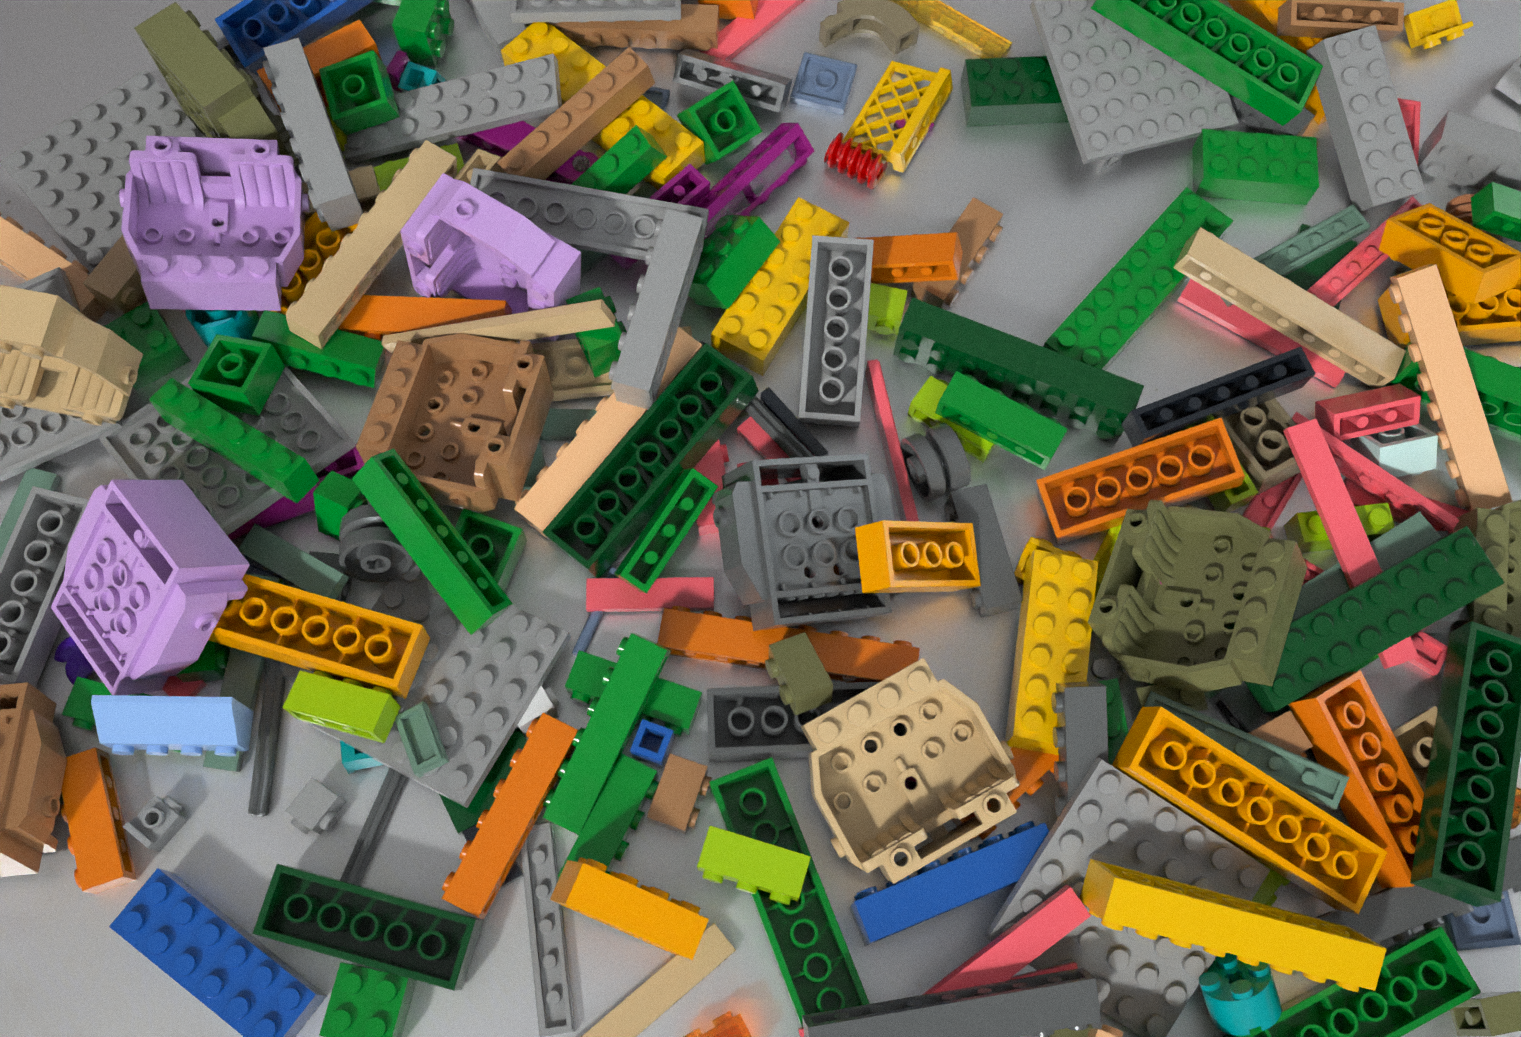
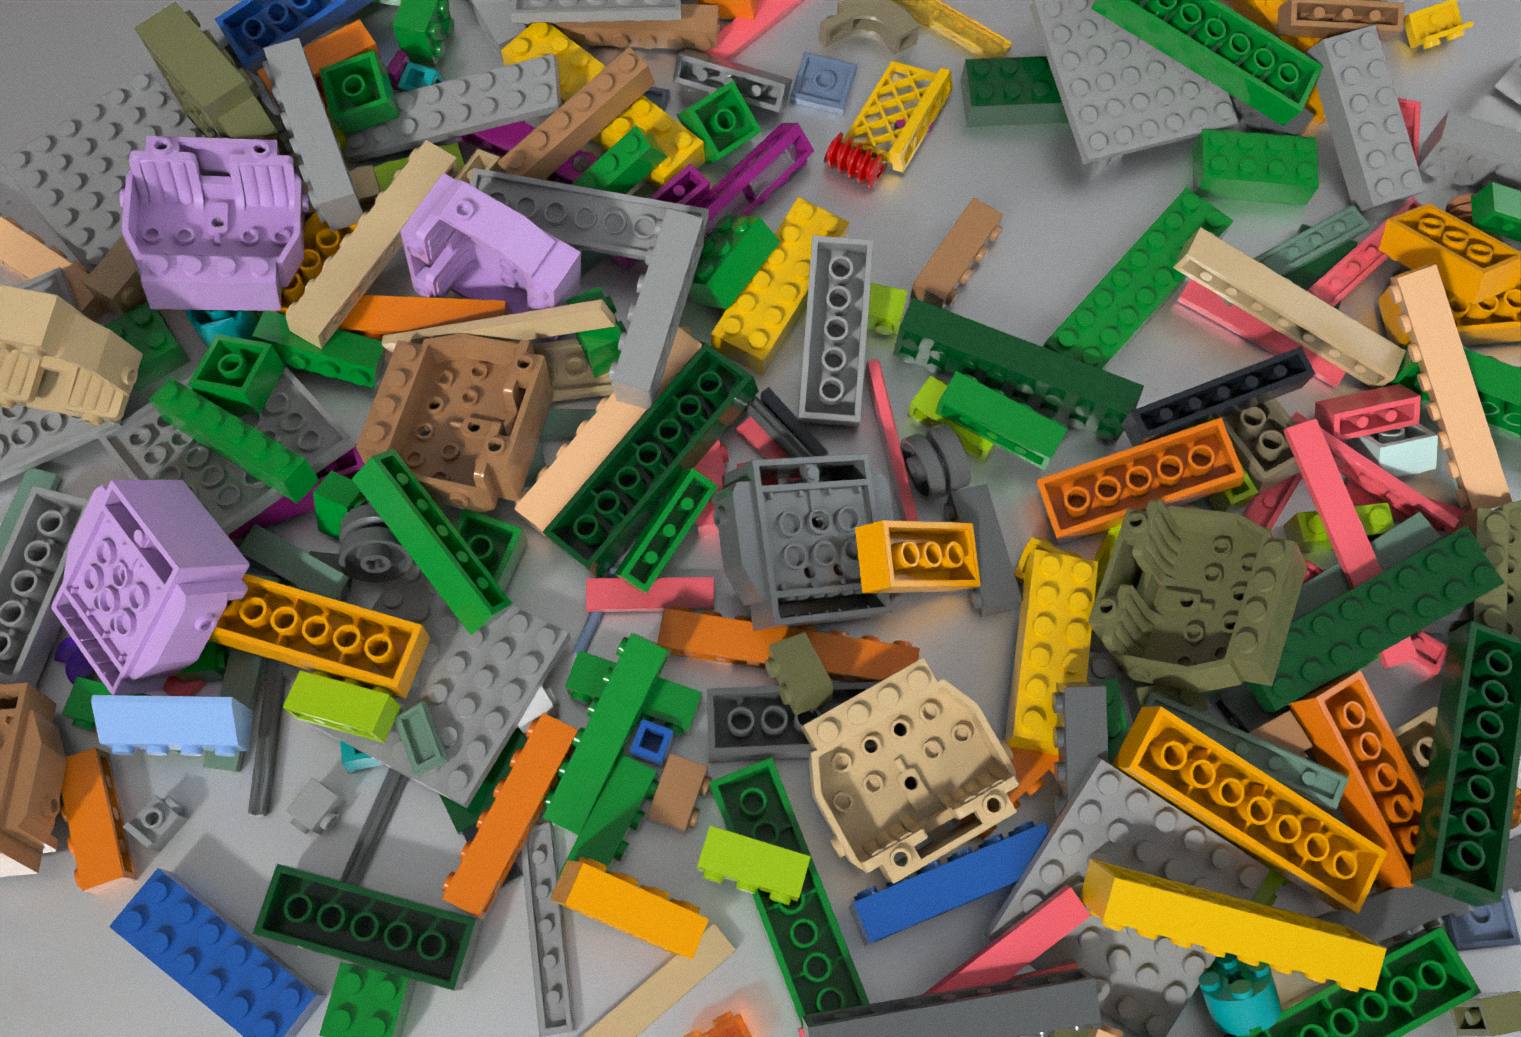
(916, 258): orange brick -> none

